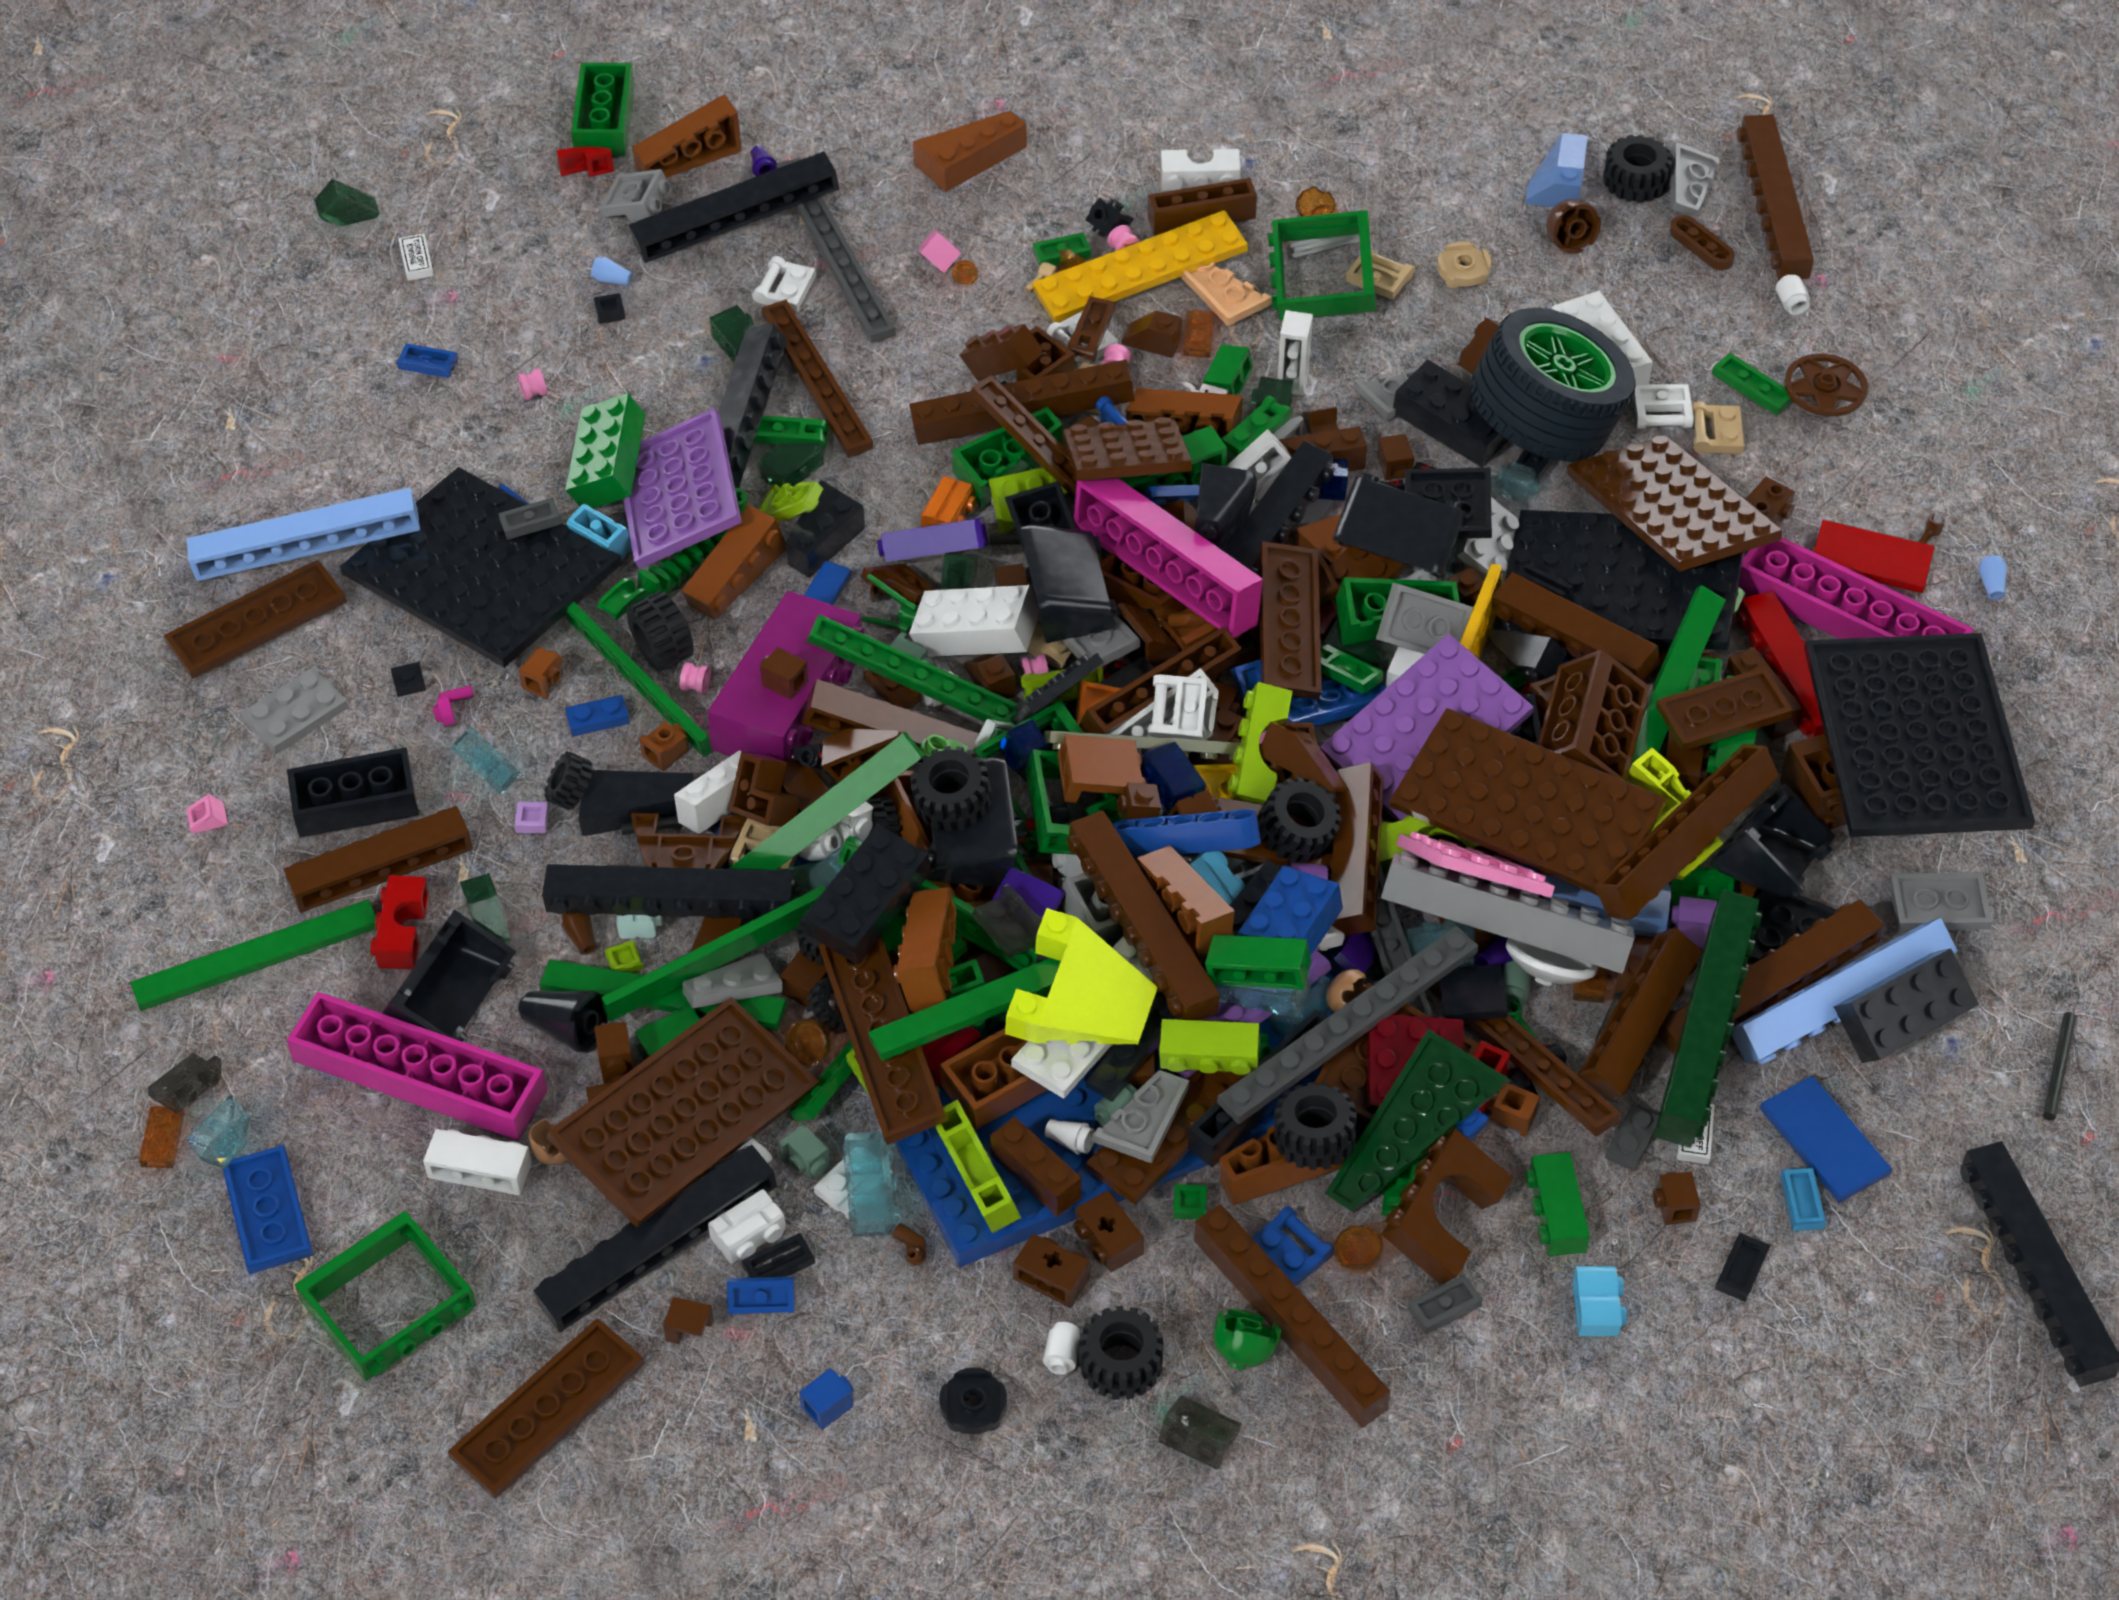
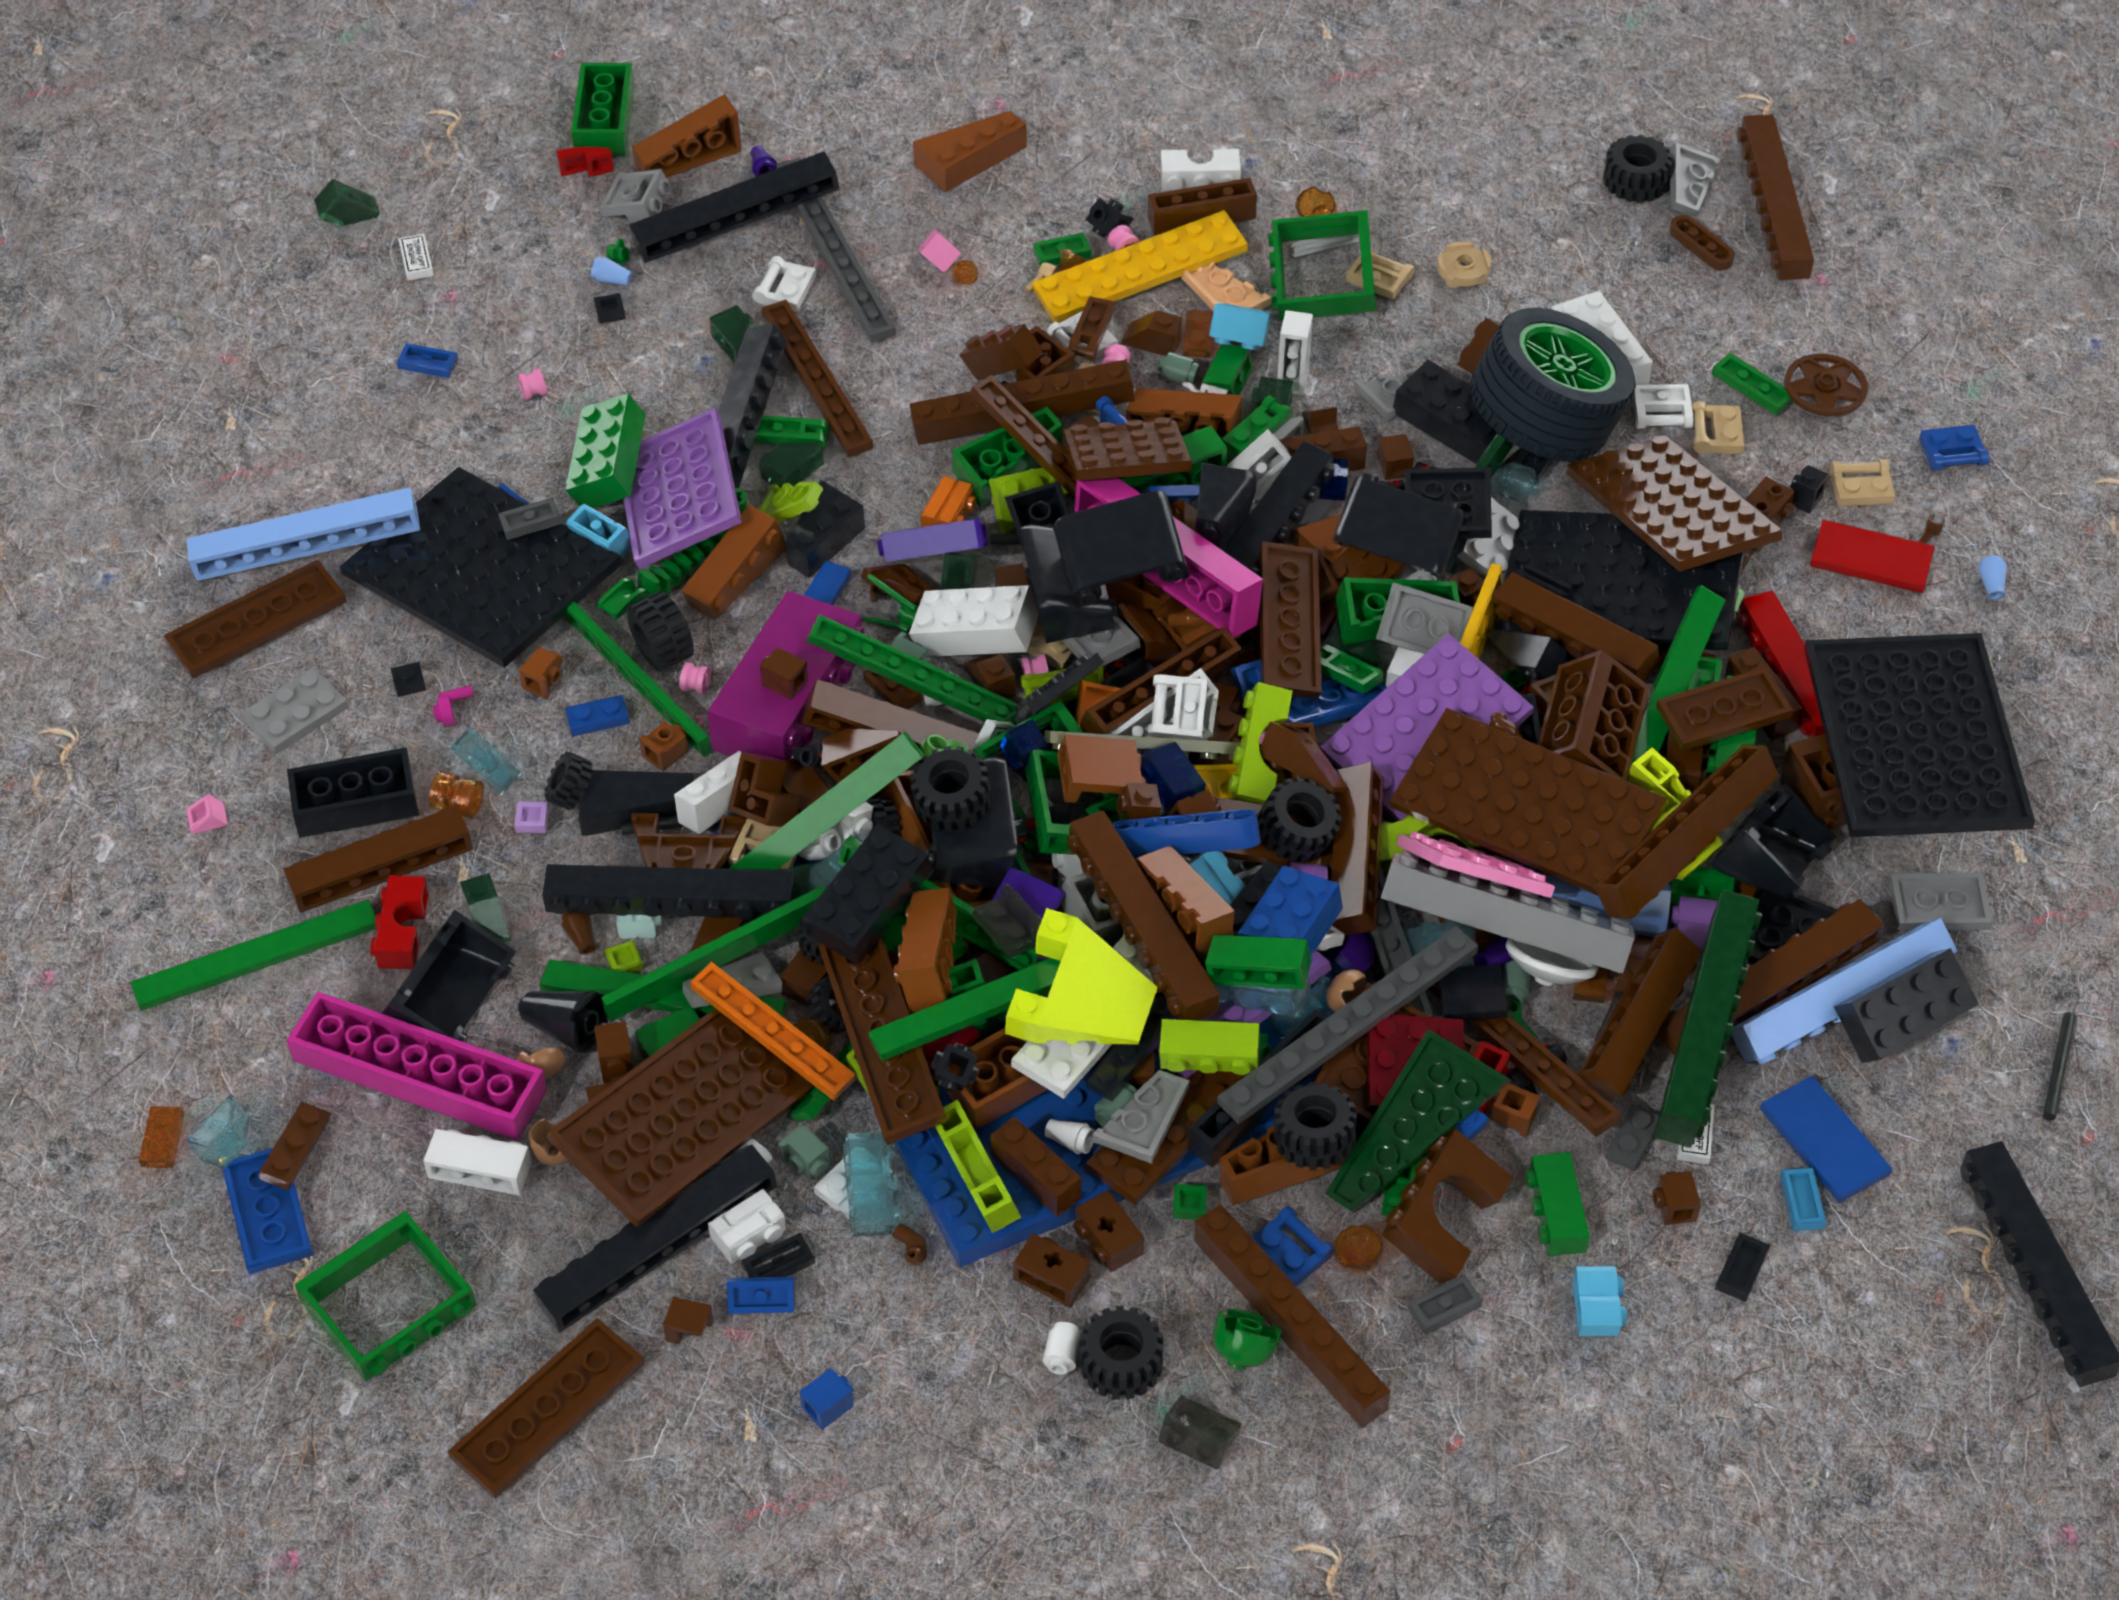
(186, 1082): clear smoke bracket -> none
(294, 1146): none -> reddish brown plate
(450, 791): none -> clear orange wheel
(548, 1059): none -> medium nougat hair
(618, 252): none -> green plate
(772, 1031): none -> orange plate
(959, 1056): none -> black brick
(977, 1419): black plate -> none
(1118, 544): none -> black windscreen
(1178, 368): none -> sand green brick
(1240, 325): none -> medium azure brick
(1495, 454): none -> dark green tile
(1500, 721): none -> reddish brown arm
(1559, 173): medium blue wedge -> none
(1573, 225): reddish brown cylinder -> none
(1793, 294): white brick -> none
(1808, 488): none -> black brick
(1837, 597): dark pink brick -> none
(1862, 490): none -> tan plate
(1953, 447): none -> blue plate

